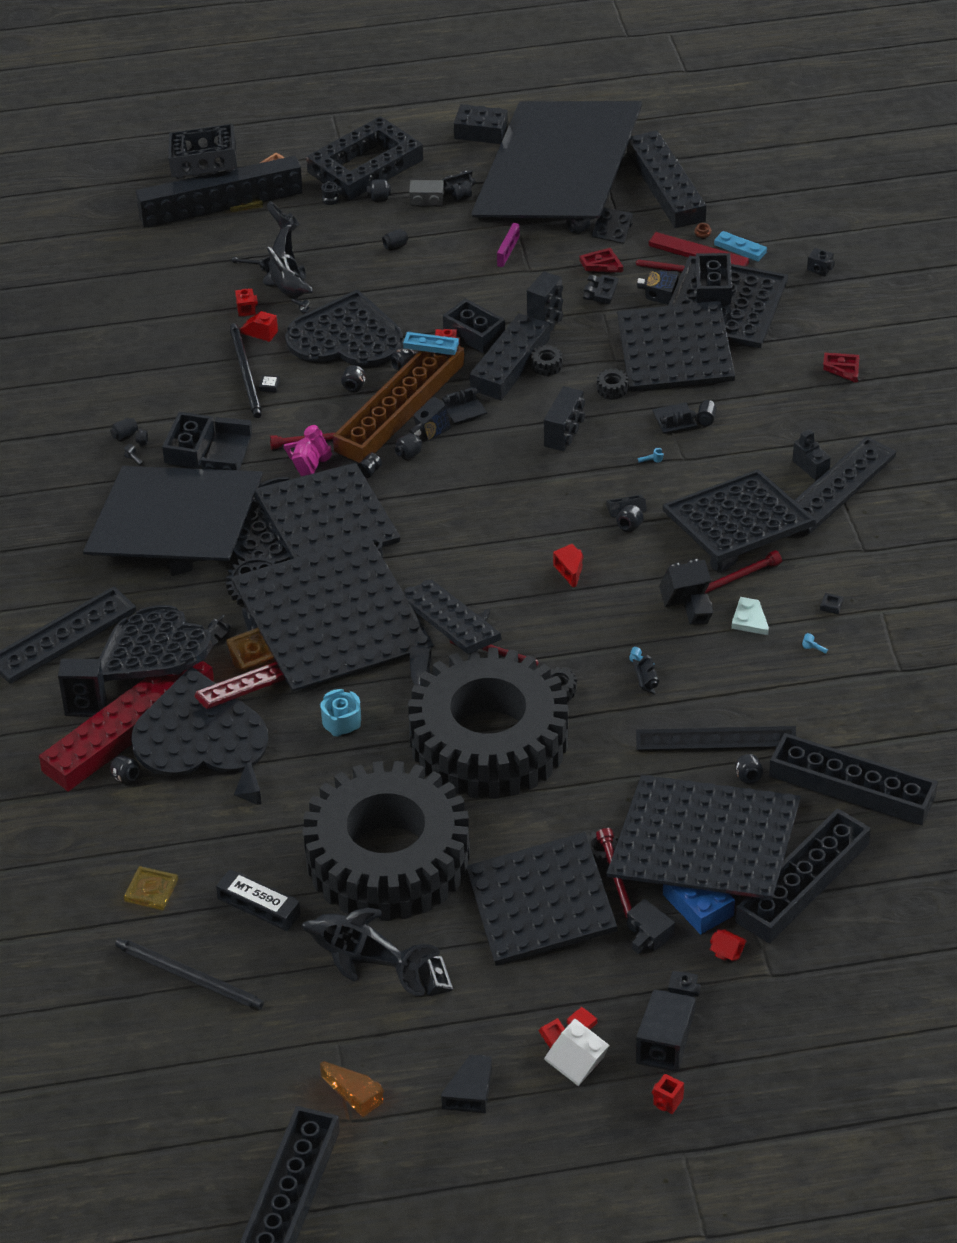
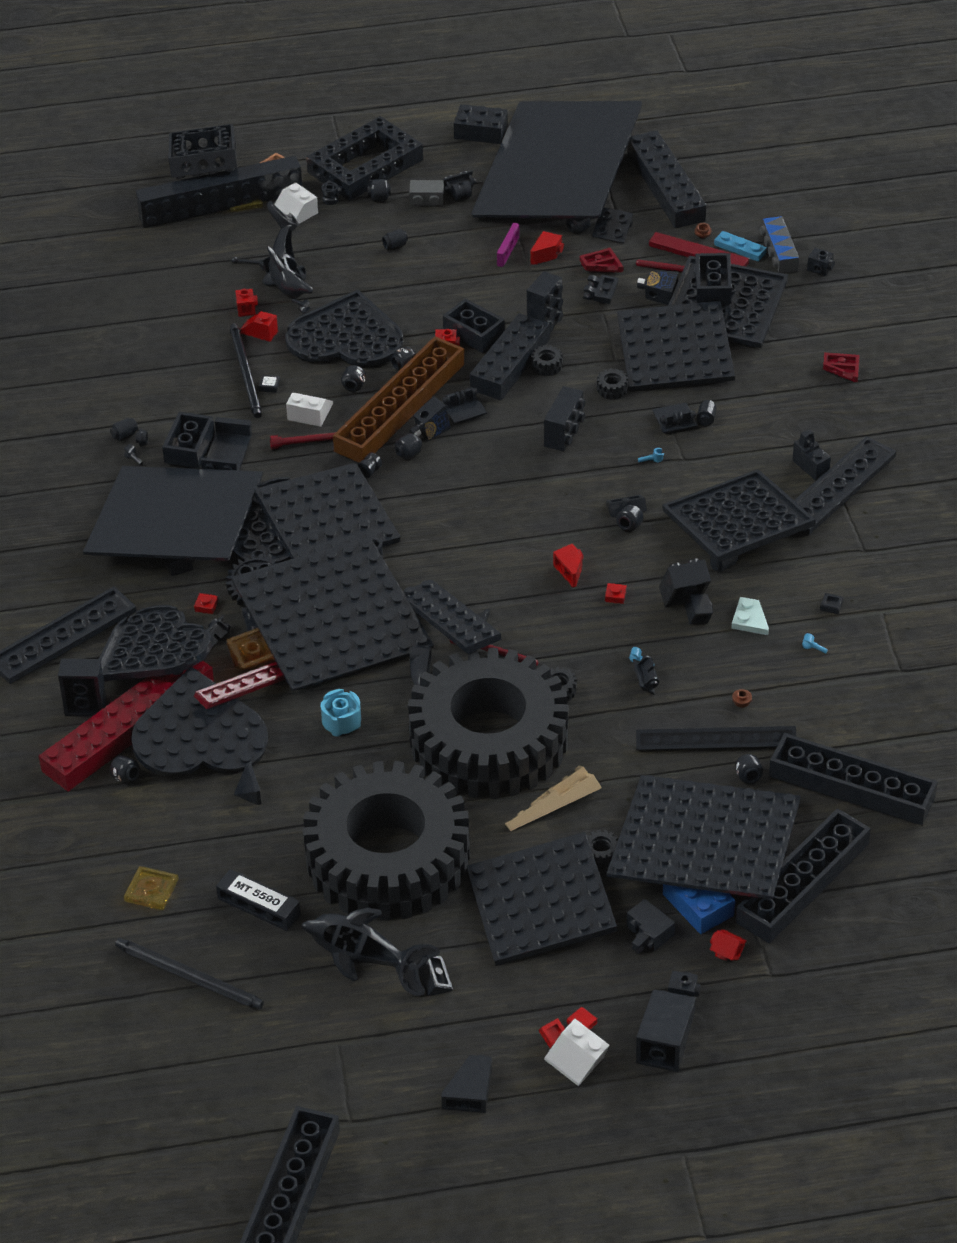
(206, 603): none -> red plate
(298, 202): none -> white slope
(307, 409): none -> white slope
(309, 451): dark pink piece -> none
(354, 1087): clear orange slope -> none
(431, 343): dark azure plate -> none
(546, 248): none -> red slope
(568, 790): none -> tan wedge
(605, 838): dark red piece -> none
(615, 593): none -> red plate
(668, 1093): red brick -> none
(742, 698): none -> copper plate
(772, 559): dark red piece -> none
(780, 245): none -> dark grey brick

